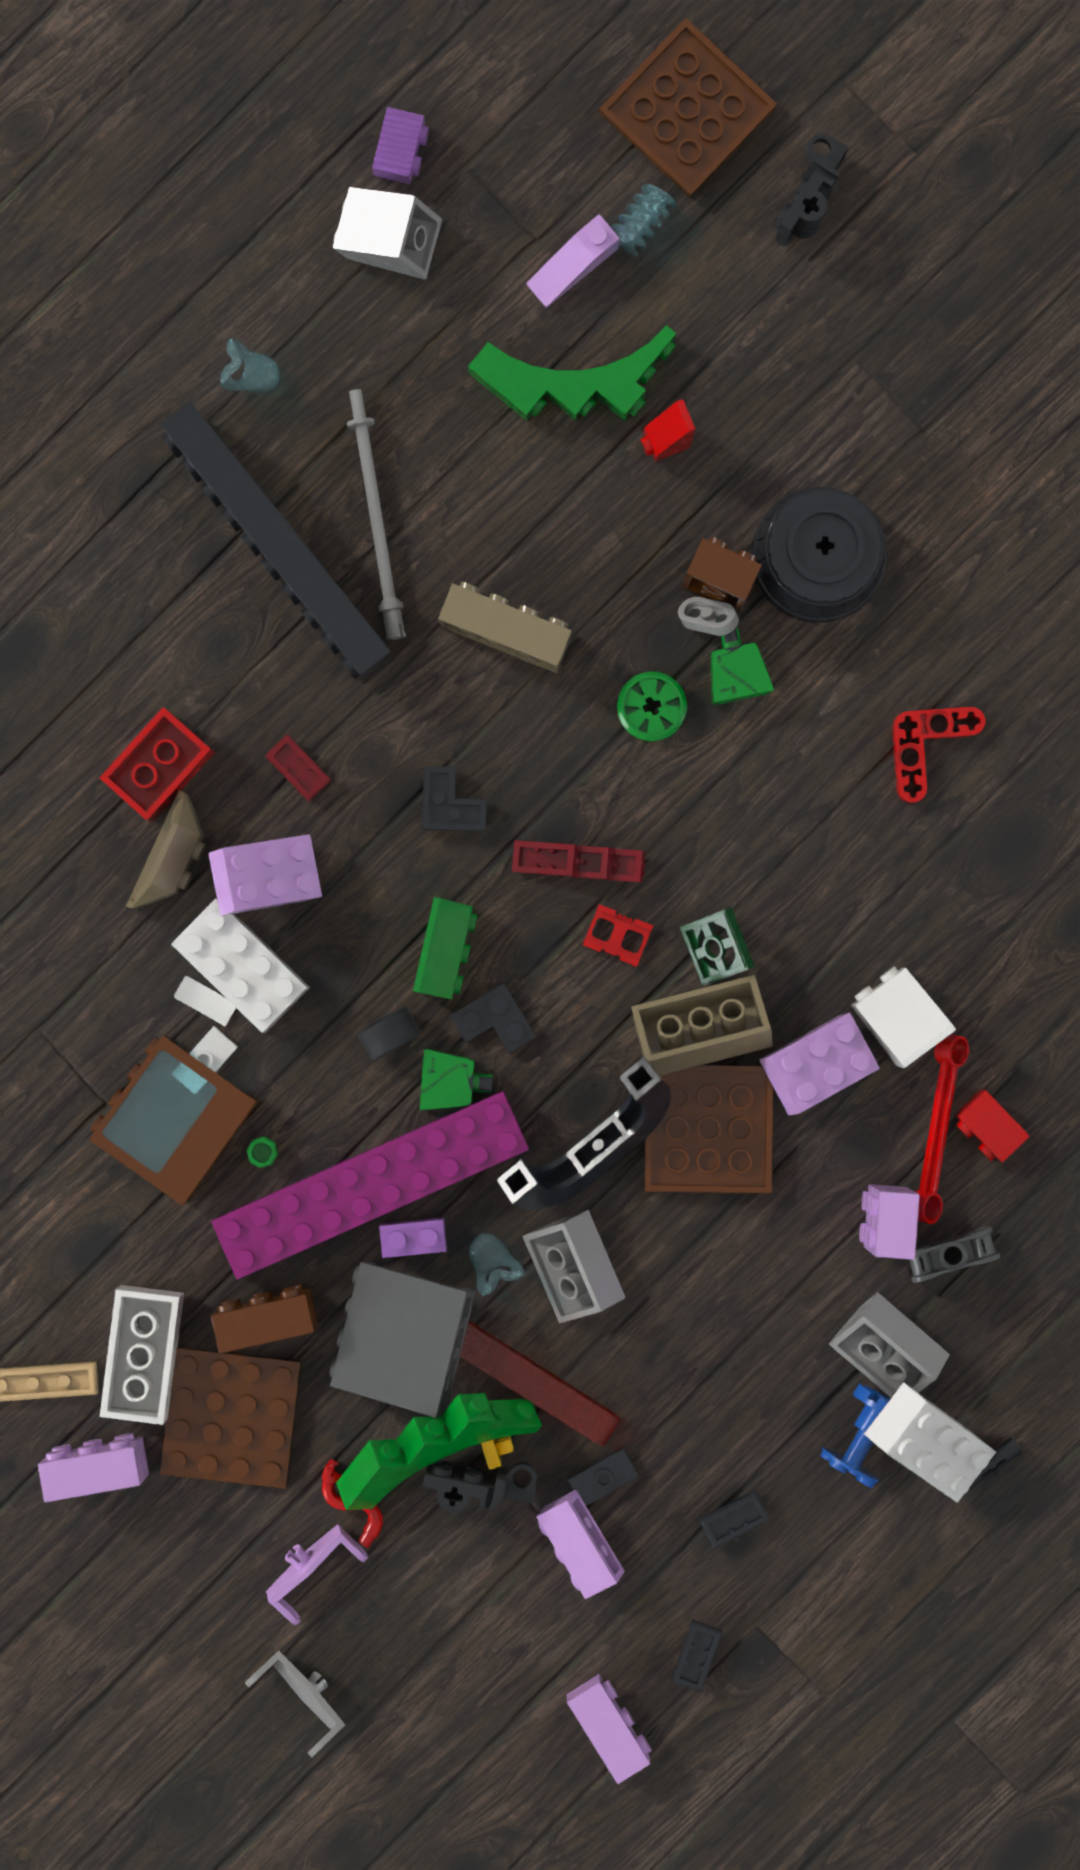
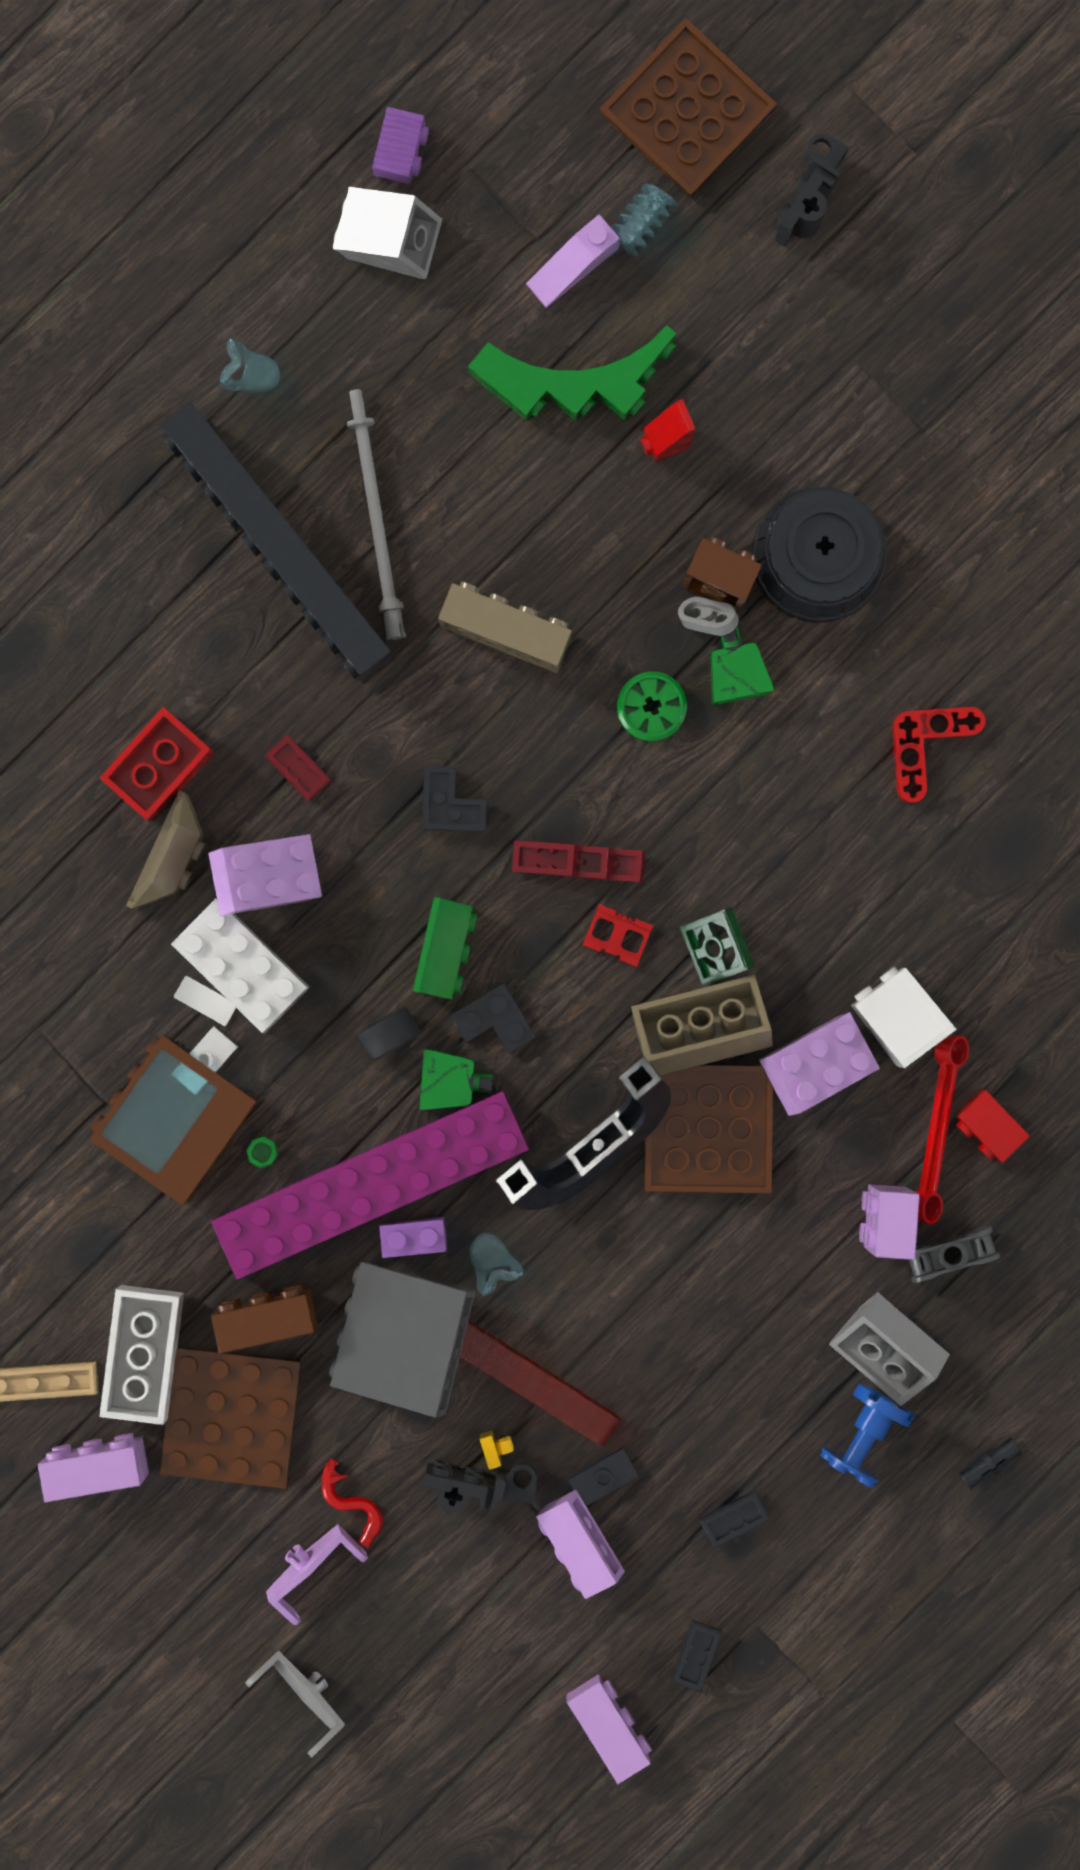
(425, 1440): green arch -> none
(574, 1267): light grey slope -> none
(930, 1442): white brick -> none

